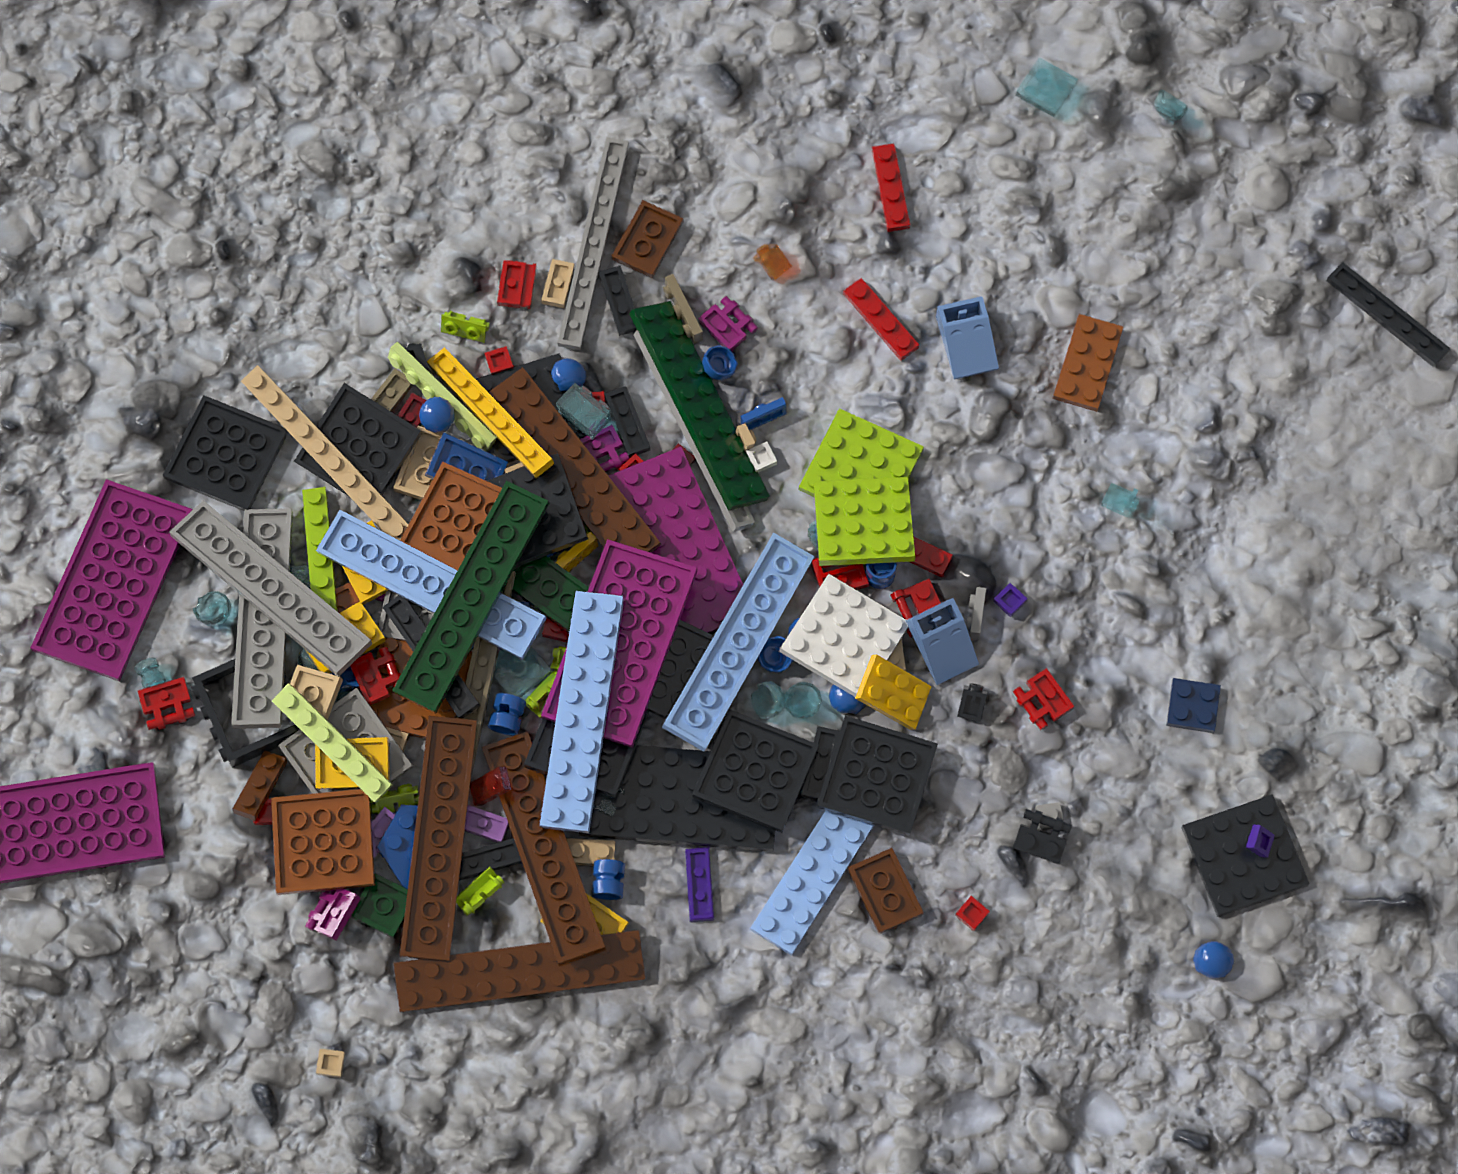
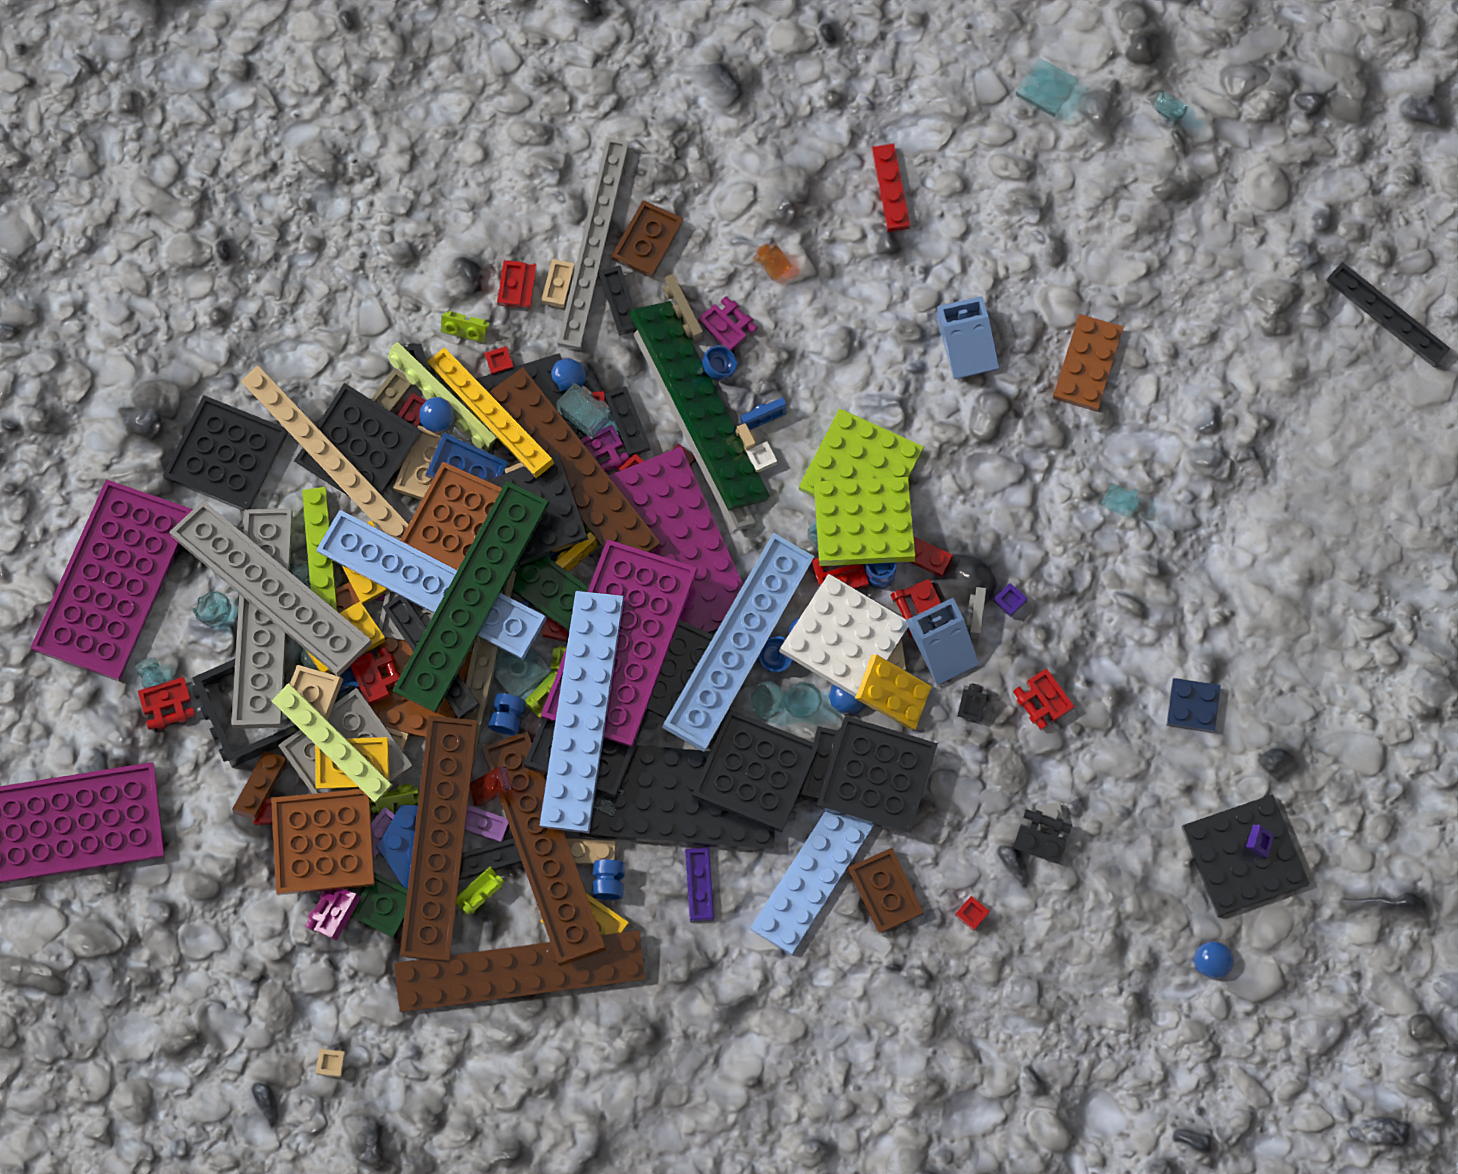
(881, 319): red plate -> none

